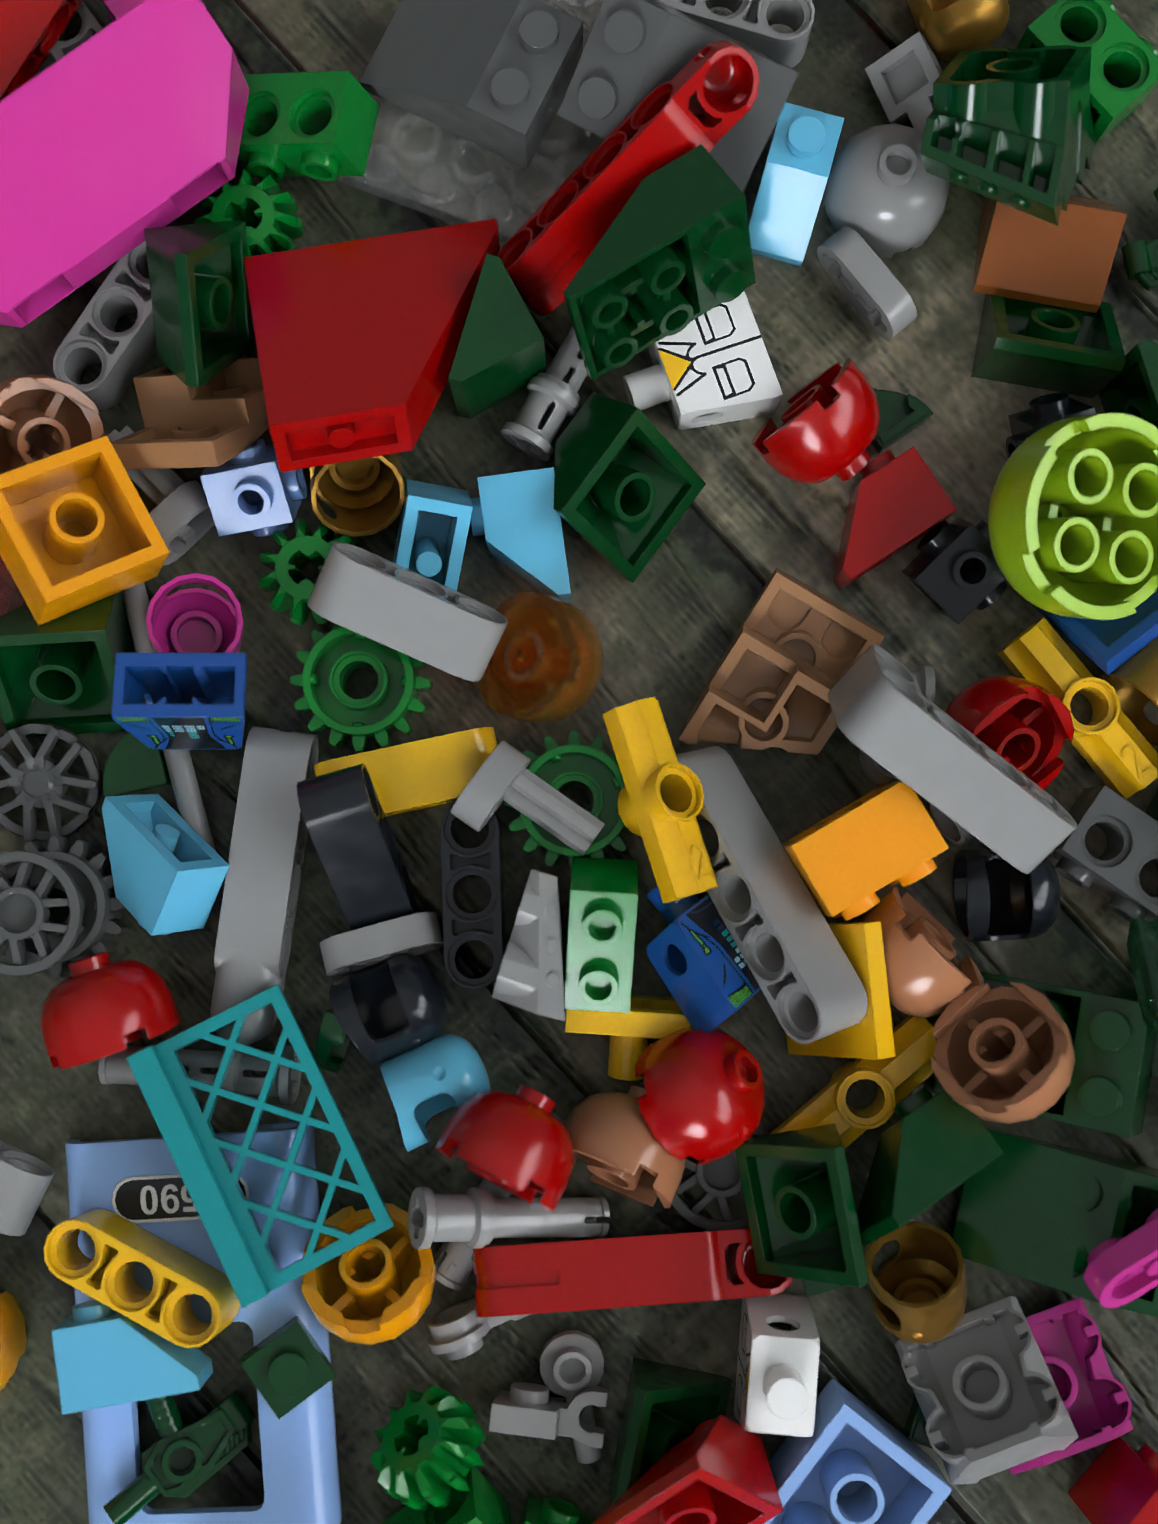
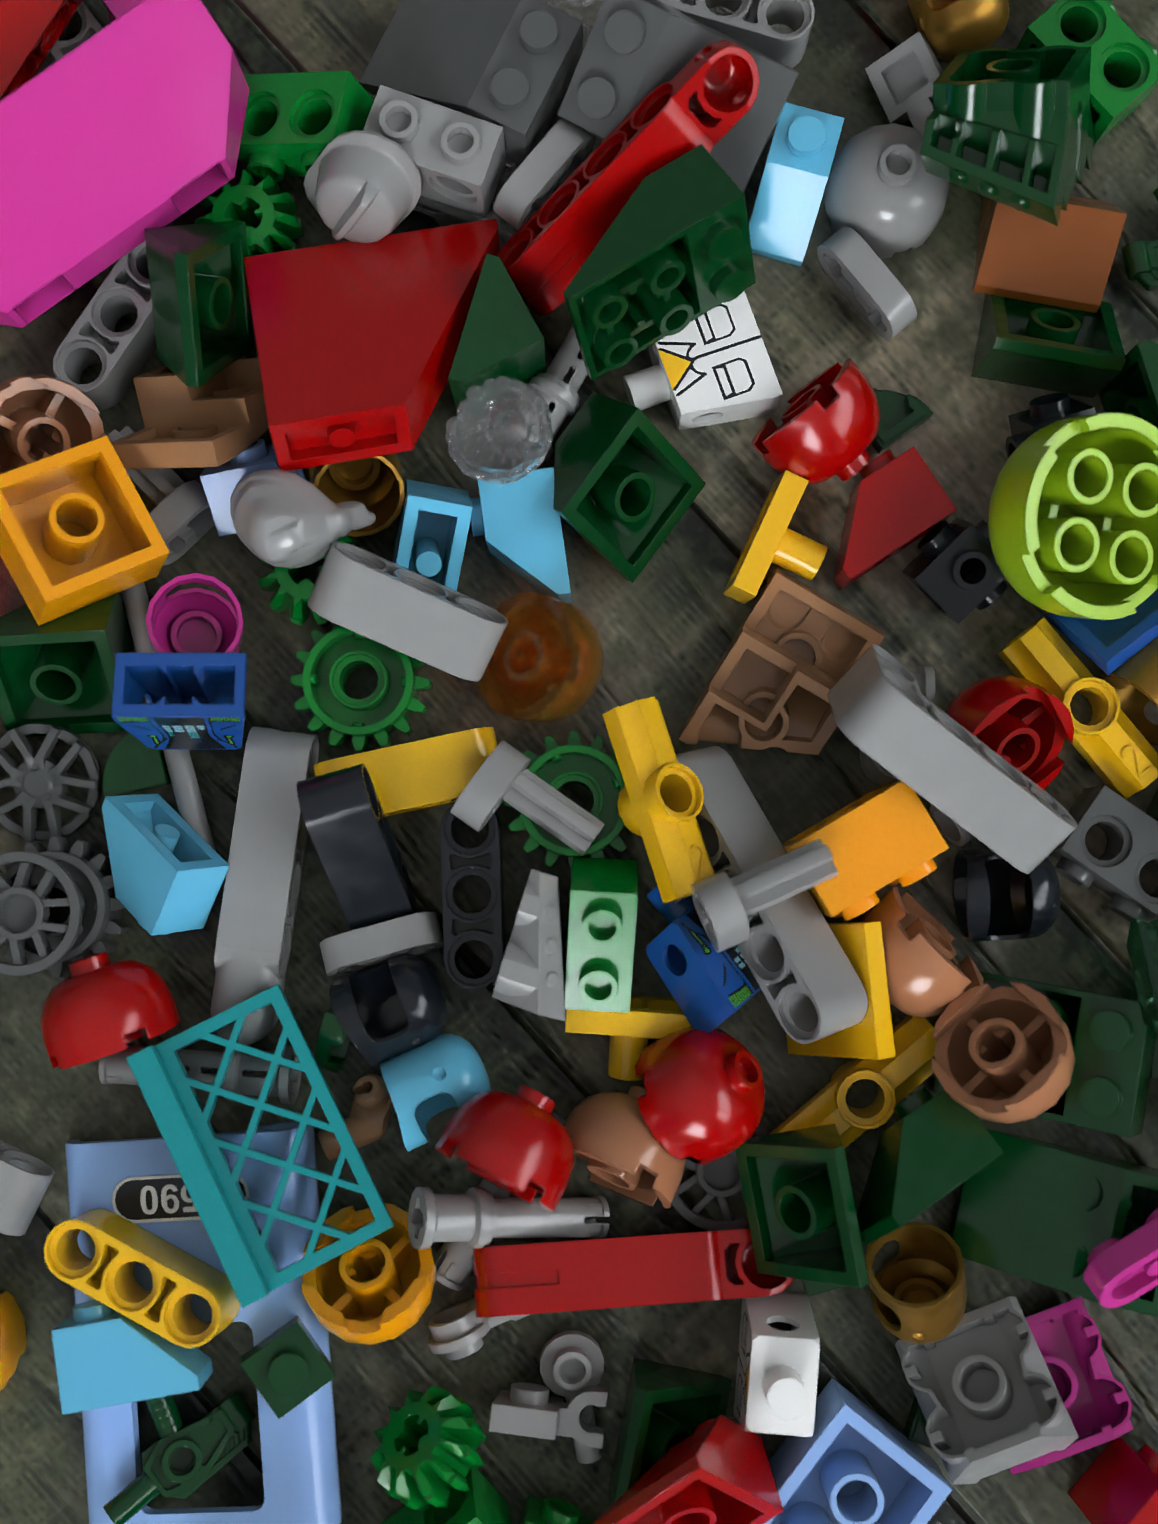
(290, 519): none -> light grey hat
(363, 186): none -> light grey piece
(367, 1117): none -> medium nougat arm
(453, 151): none -> light grey brick
(500, 431): none -> clear hair
(543, 172): none -> light grey beam
(727, 902): none -> light grey piece
(775, 543): none -> yellow tile

